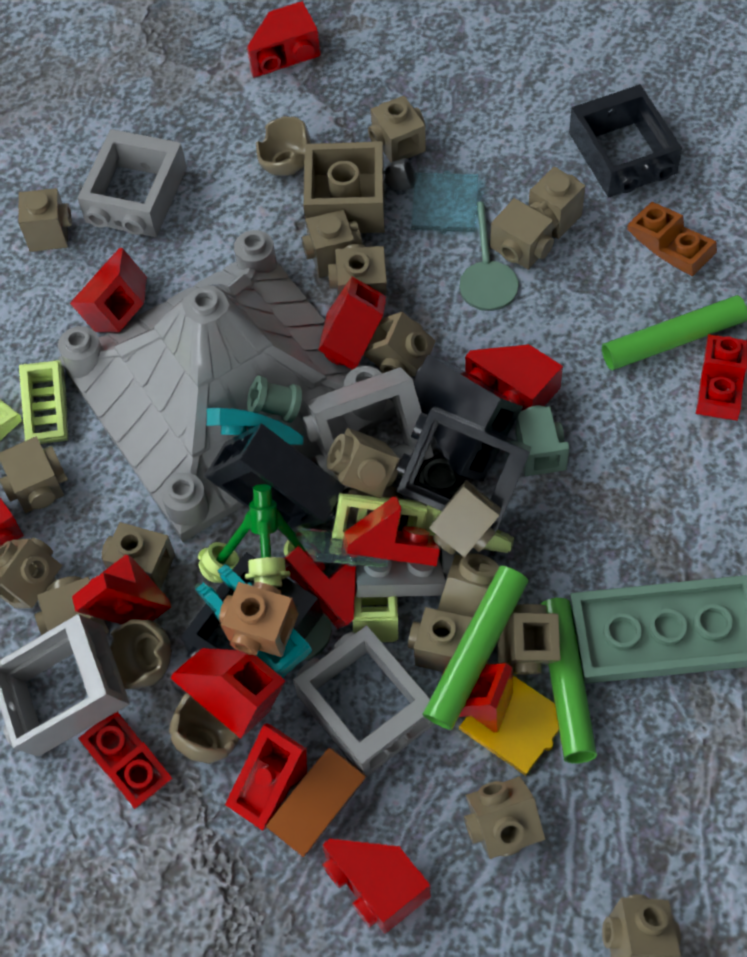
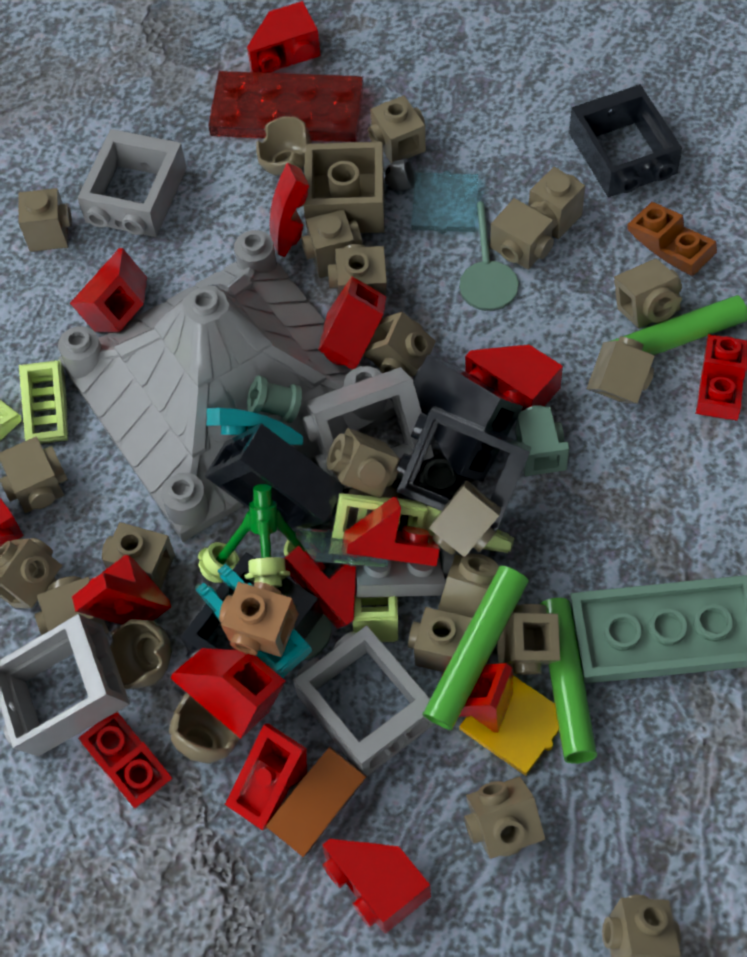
(251, 100): none -> clear red plate
(285, 221): none -> red slope
(622, 371): none -> dark tan brick
(648, 293): none -> dark tan brick

